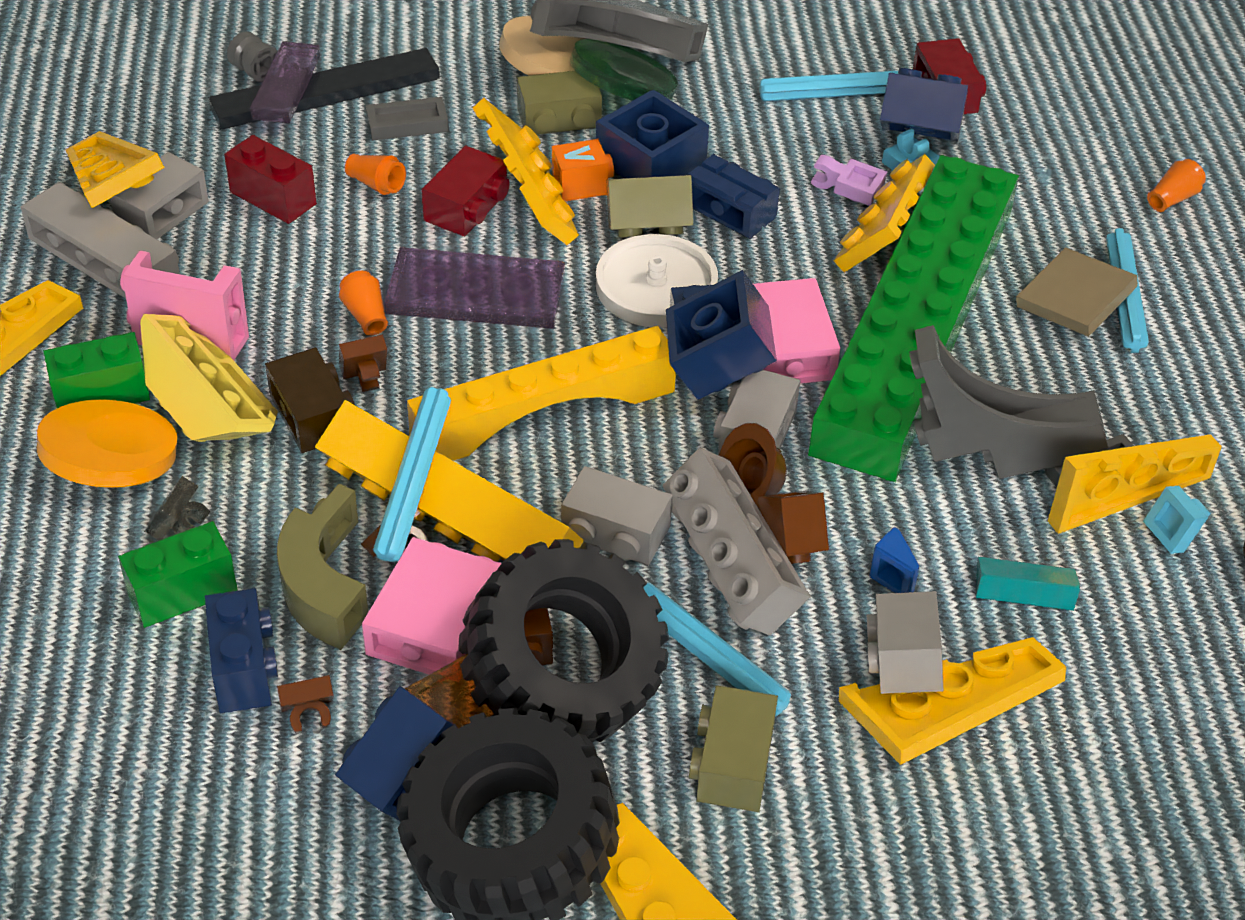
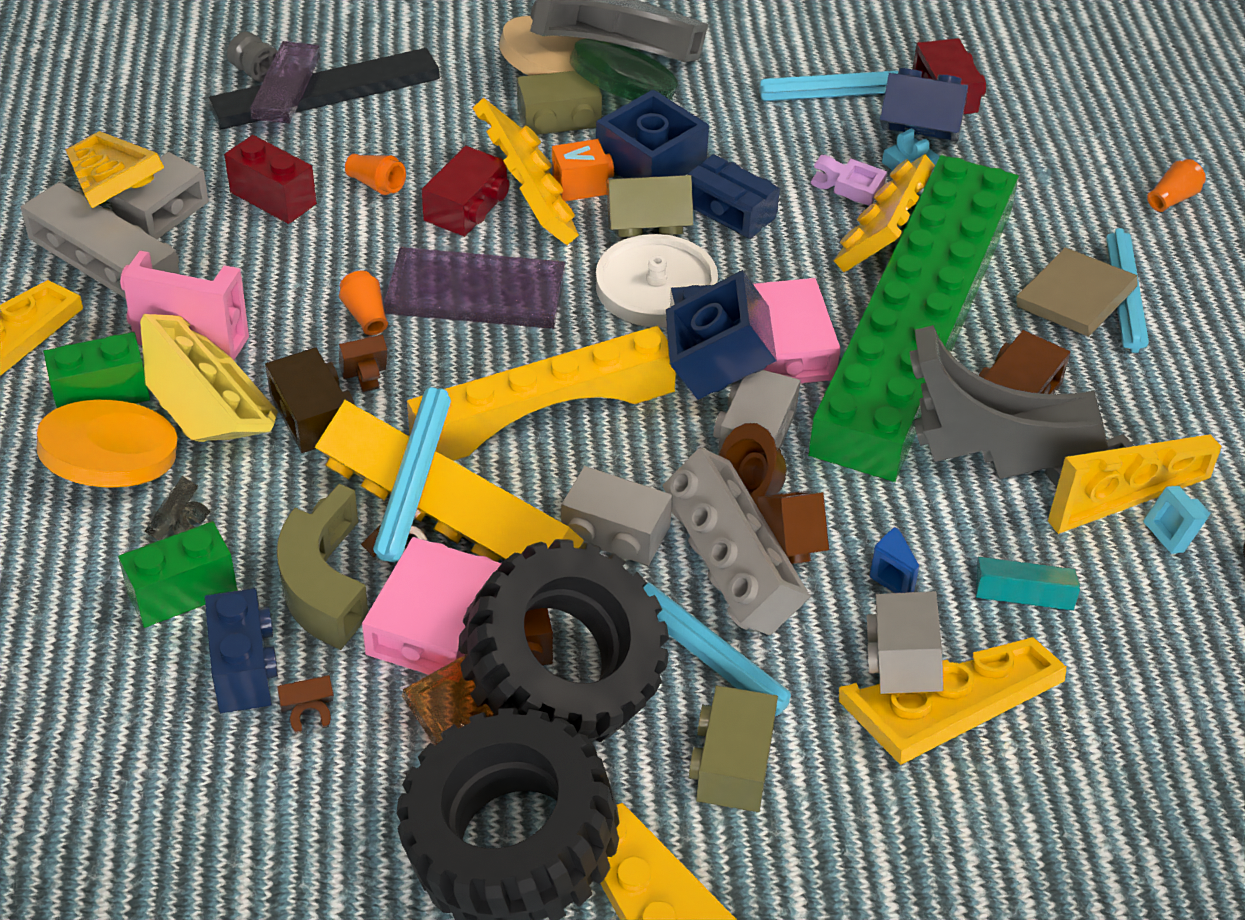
(389, 748): dark blue brick -> none
(407, 118): dark grey tile -> none
(1029, 365): none -> reddish brown brick

